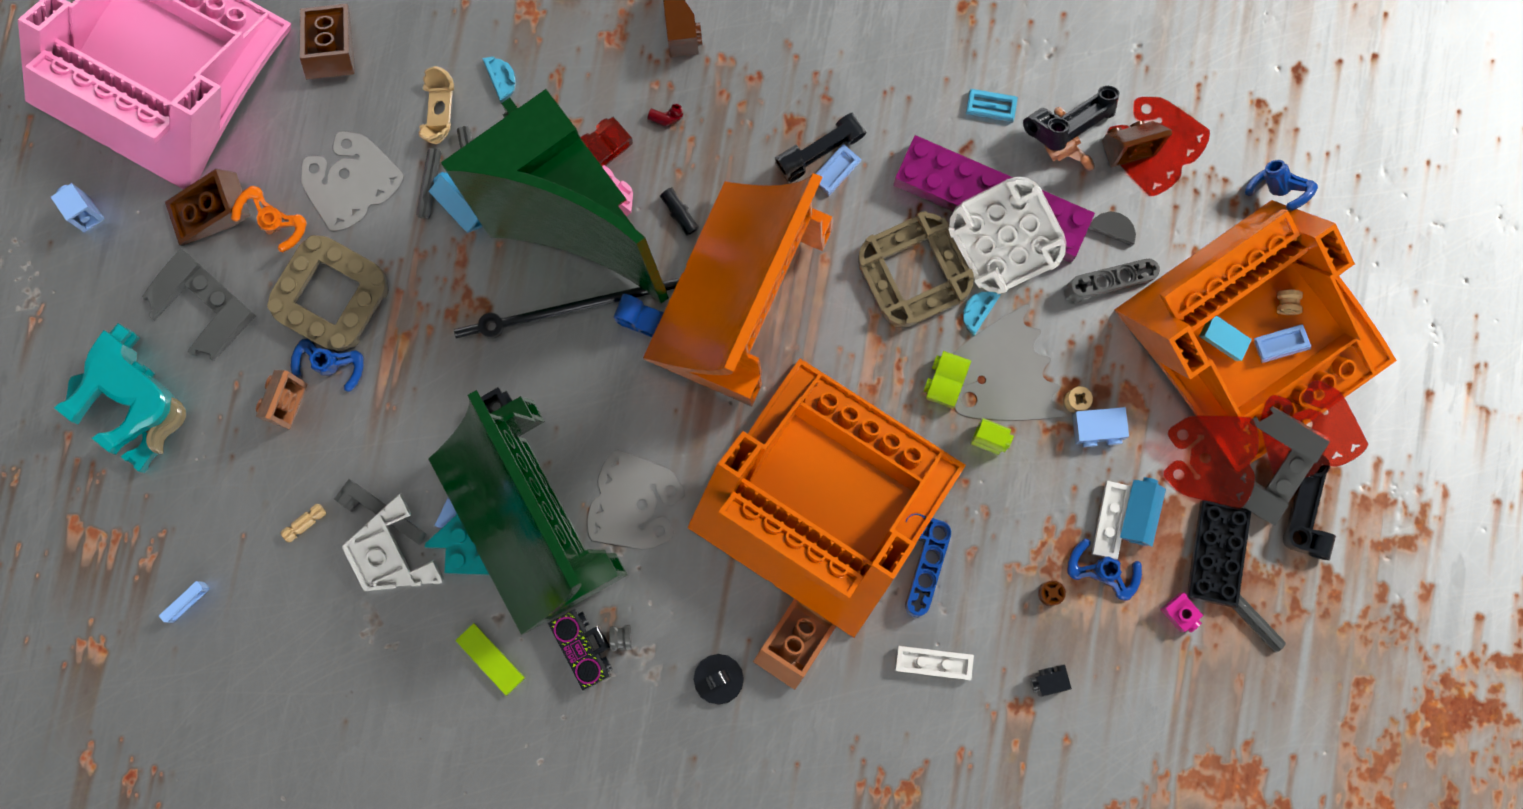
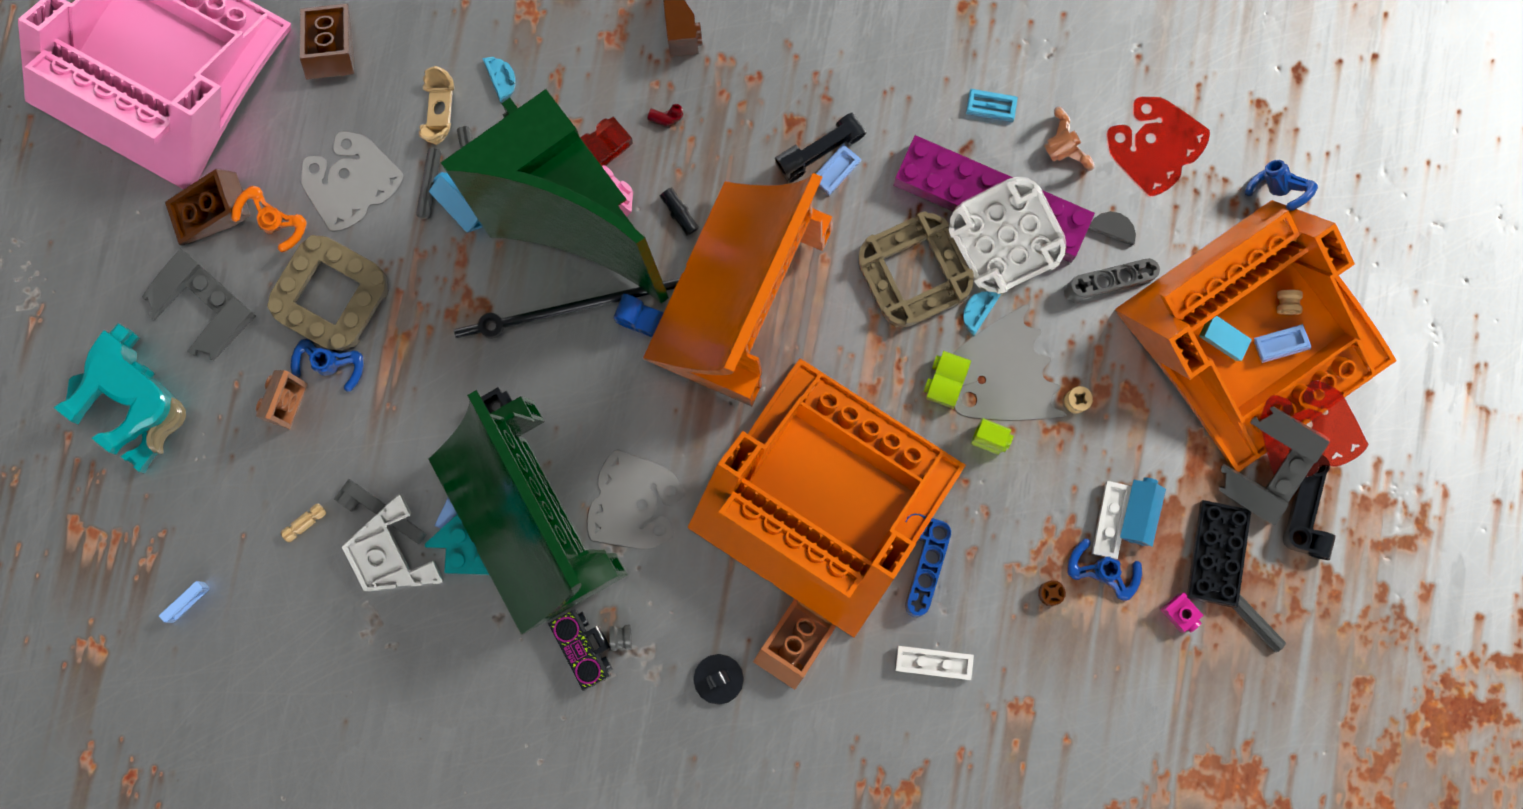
(77, 207): light blue brick -> none
(490, 659): lime tile -> none
(1051, 681): black brick -> none
(1058, 131): black piece -> none
(1100, 426): light blue brick -> none
(1134, 143): reddish brown slope -> none
(1228, 463): clear red piece -> none

